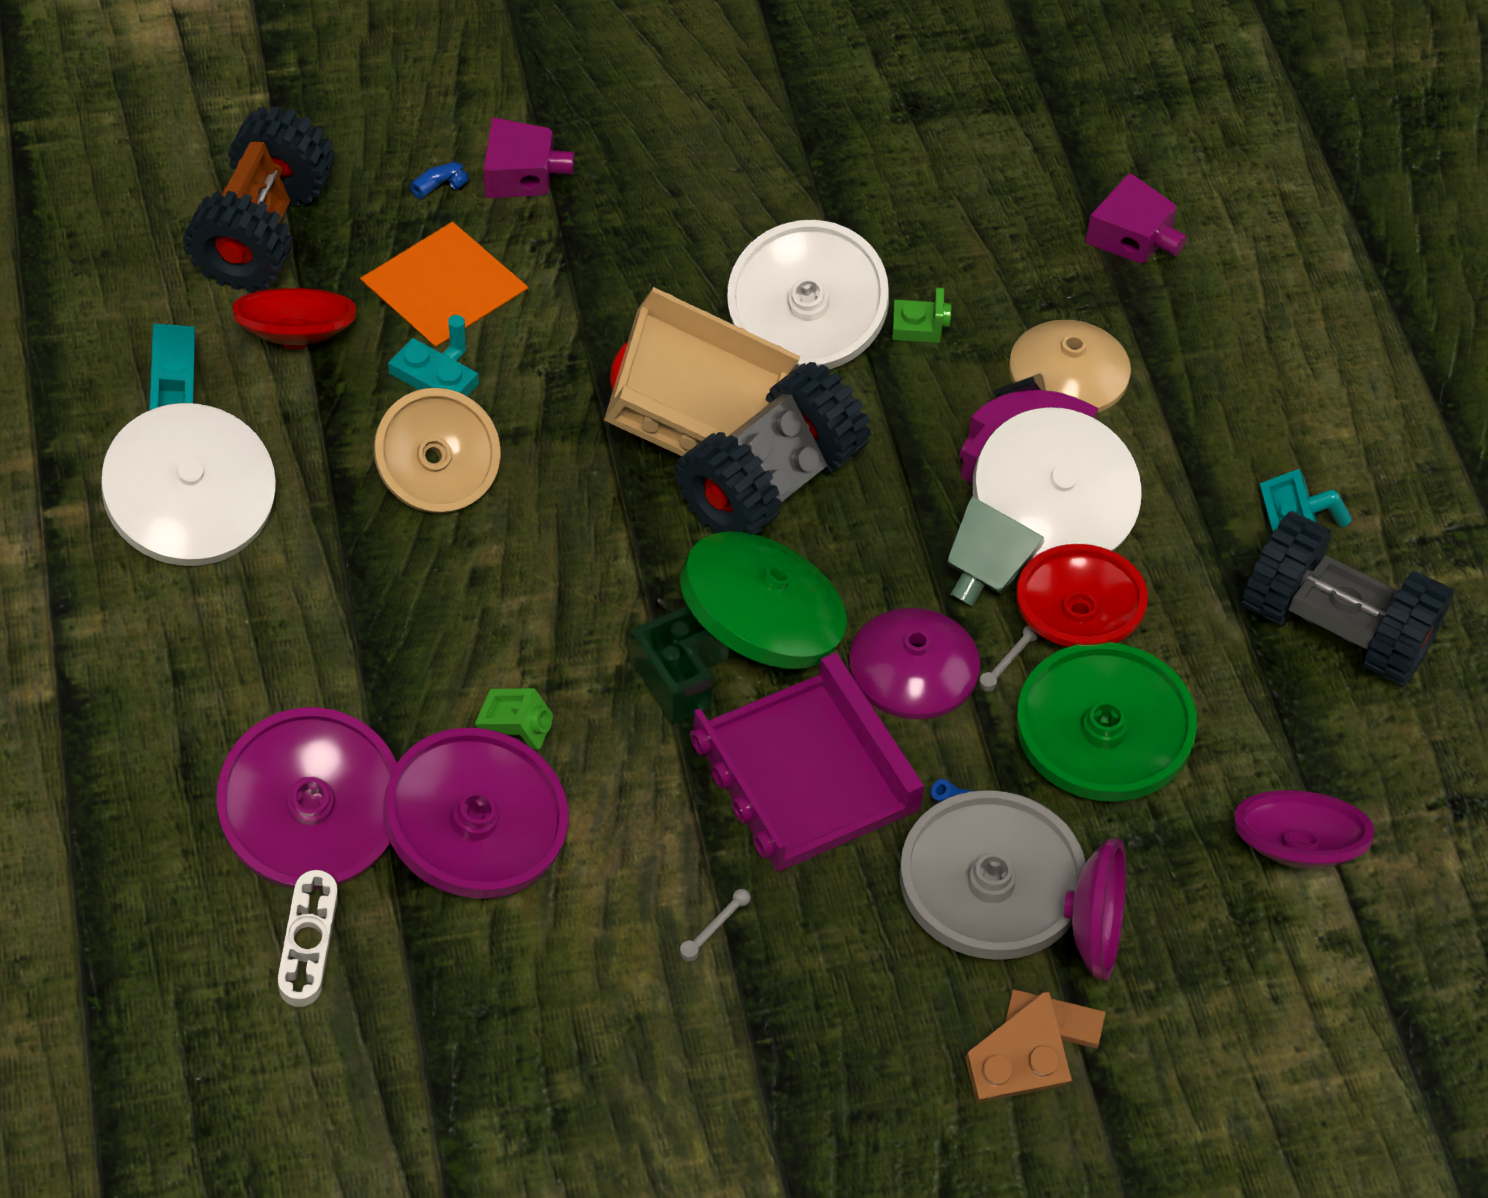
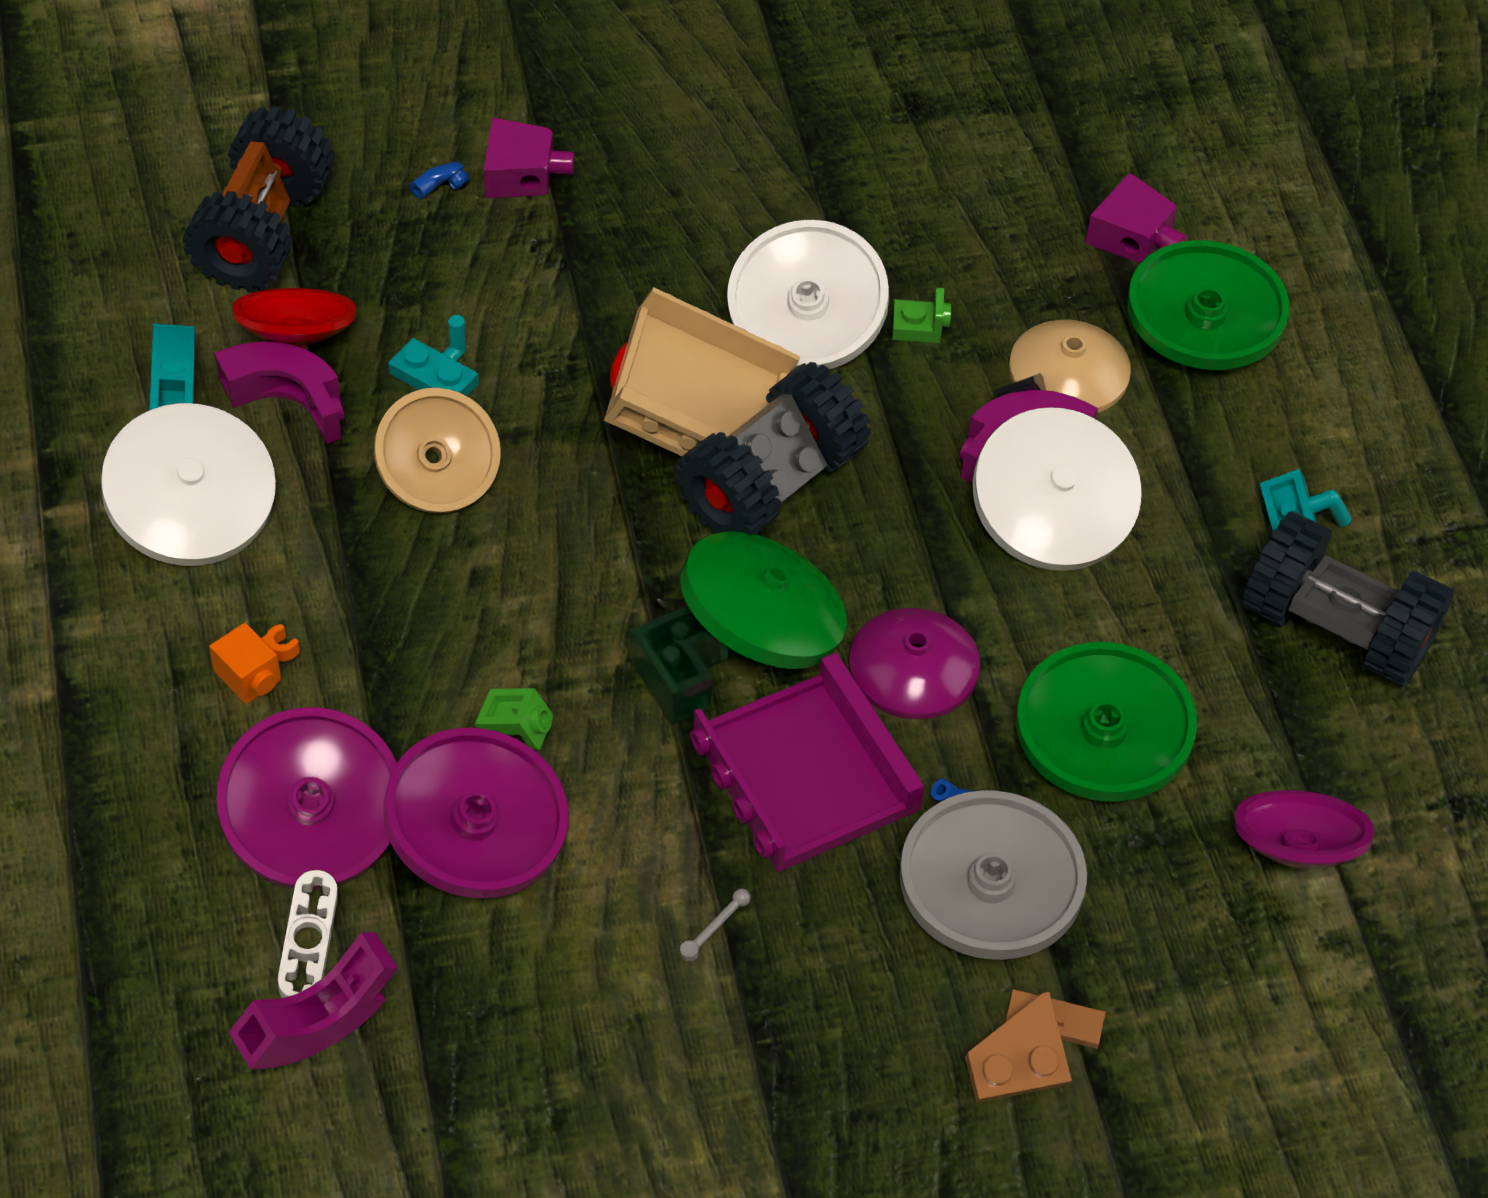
(250, 662): none -> orange brick
(282, 371): none -> magenta arch
(303, 1024): none -> magenta arch
(443, 279): orange piece -> none
(988, 680): light grey hinge -> none
(989, 551): sand green torso -> none
(1081, 595): red dish -> none
(1099, 907): magenta dish -> none
(1208, 305): none -> green dish

